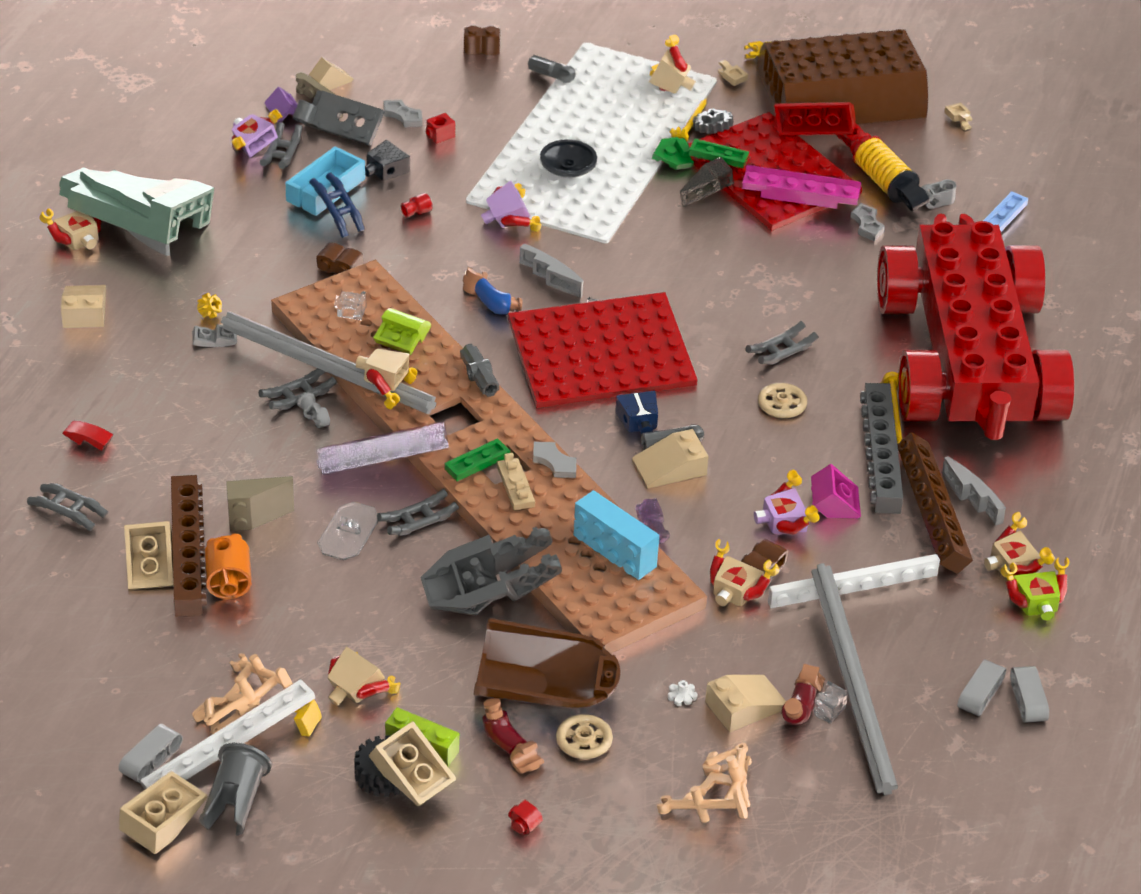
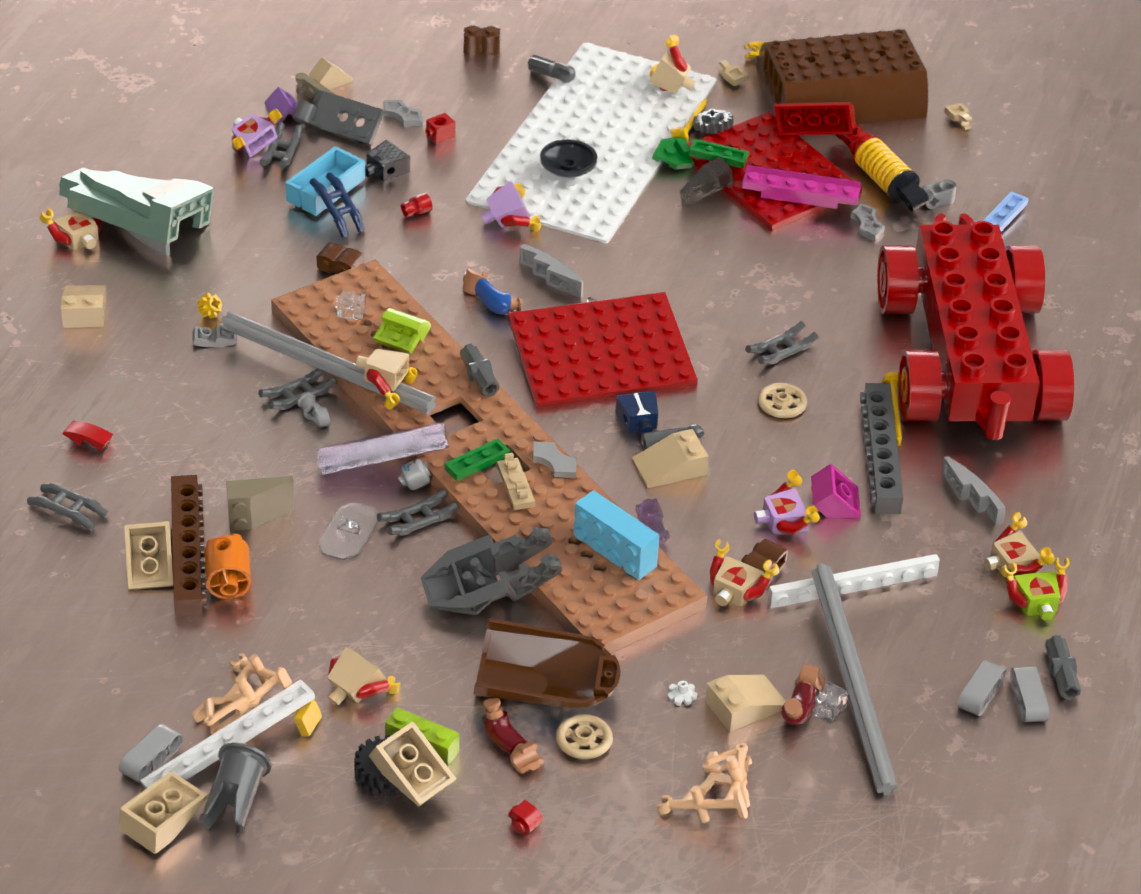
(415, 474): none -> light grey head
(934, 503): reddish brown brick -> none
(1062, 667): none -> dark grey piece

